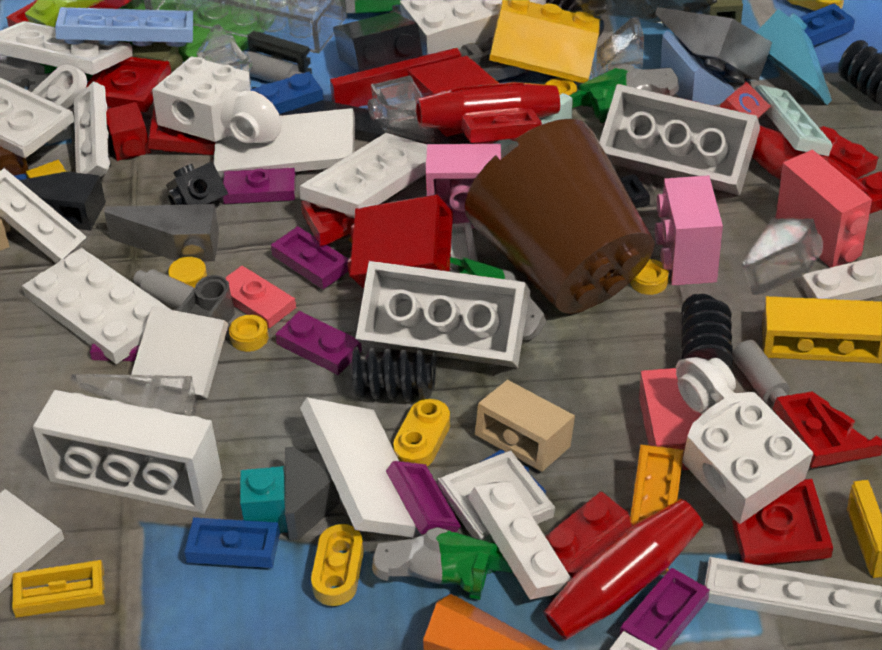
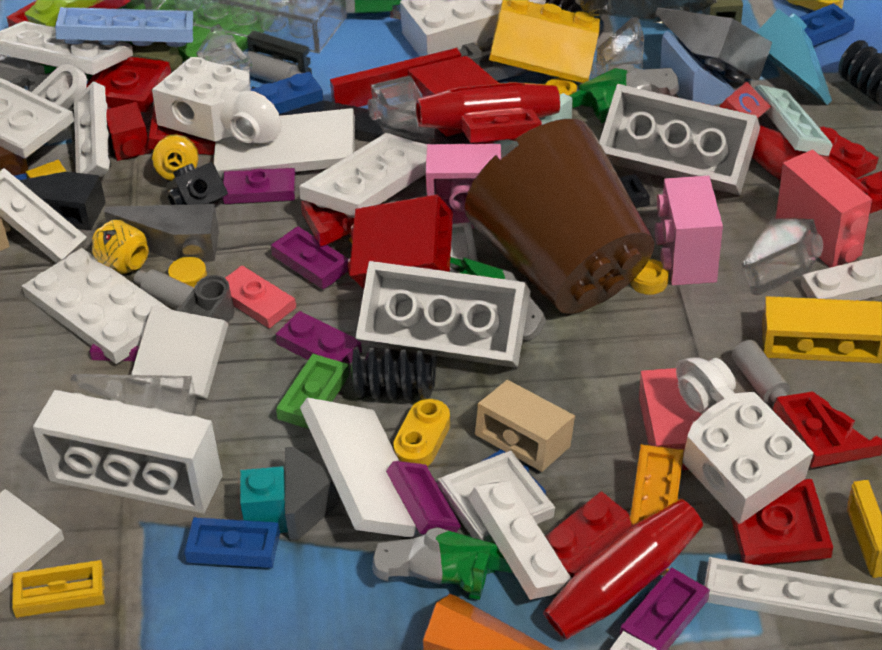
(120, 246): none -> yellow head
(173, 144): none -> yellow head
(248, 333): yellow tile -> none
(318, 380): none -> bright green plate
(337, 568): yellow plate -> none
(377, 41): black brick -> none
(706, 329): black piece -> none

